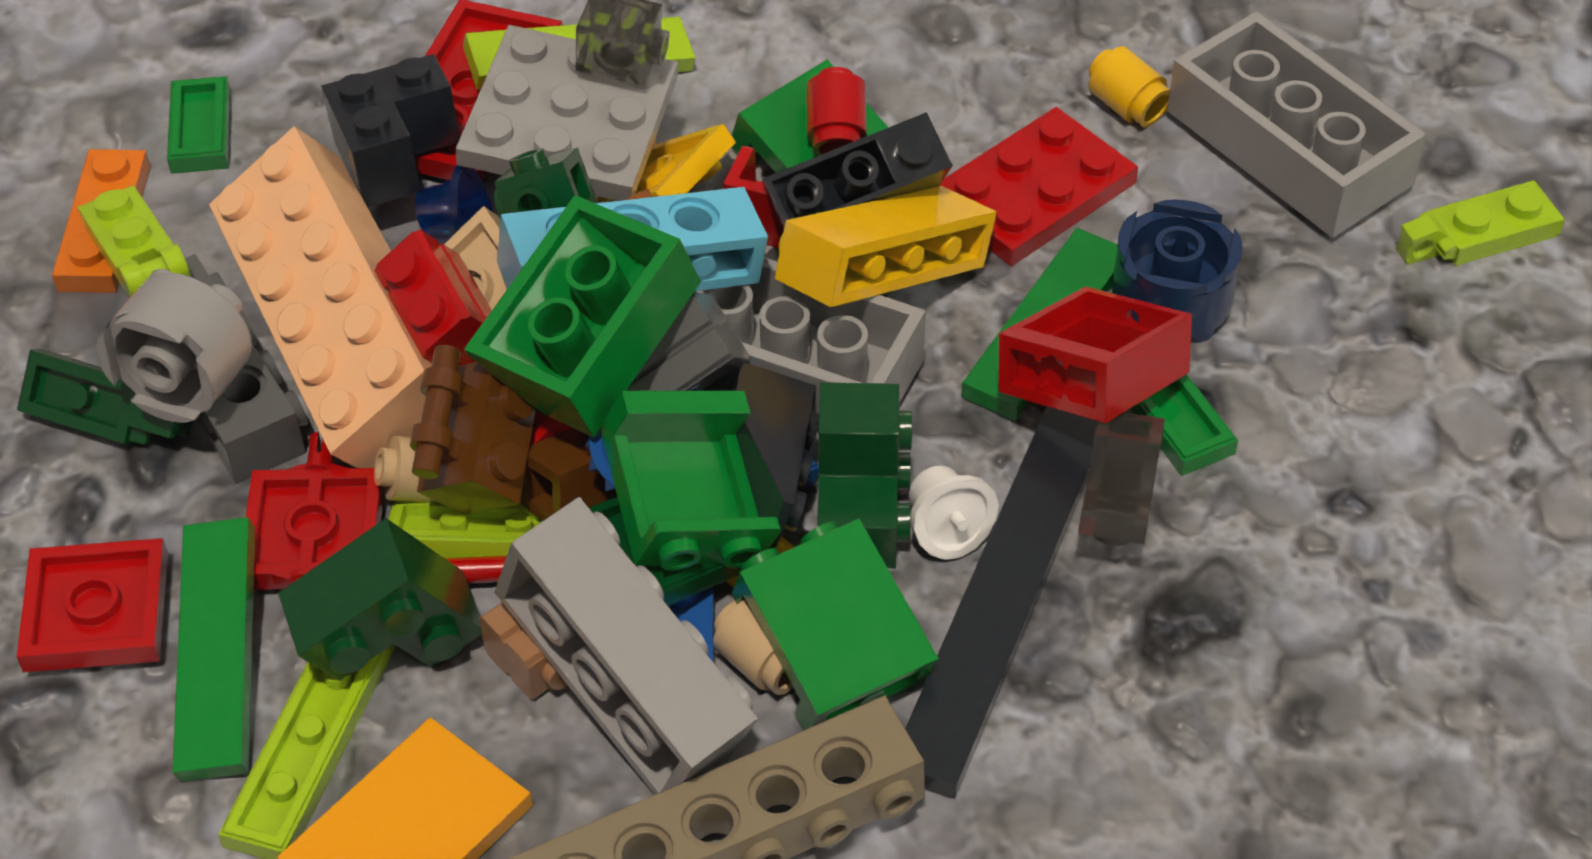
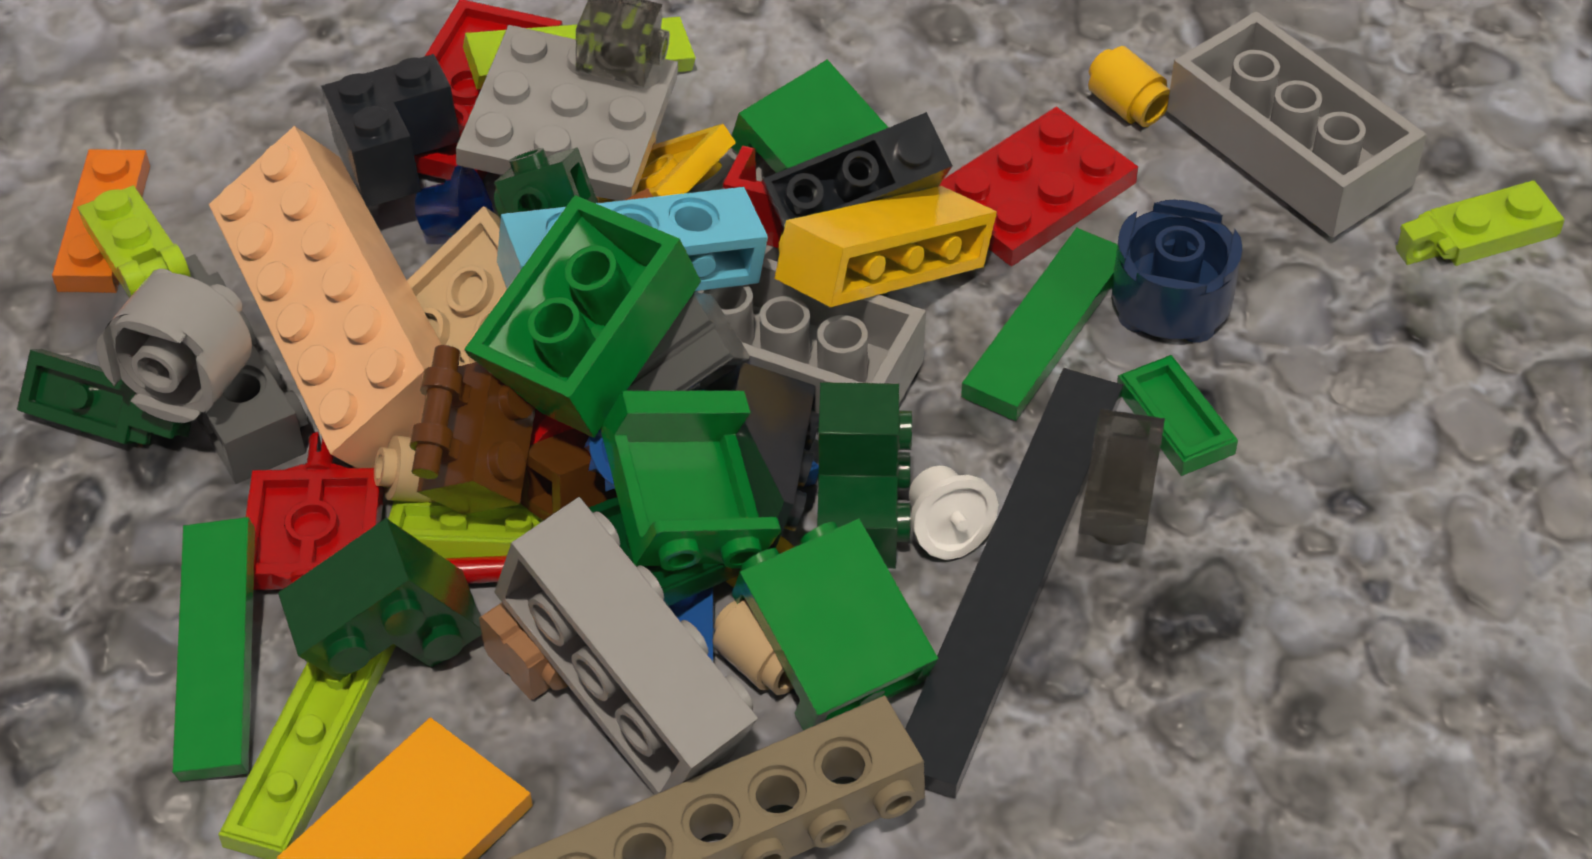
(93, 605): red plate -> none
(199, 125): green tile -> none
(433, 294): red brick -> none
(835, 109): red brick -> none
(1093, 355): red window -> none

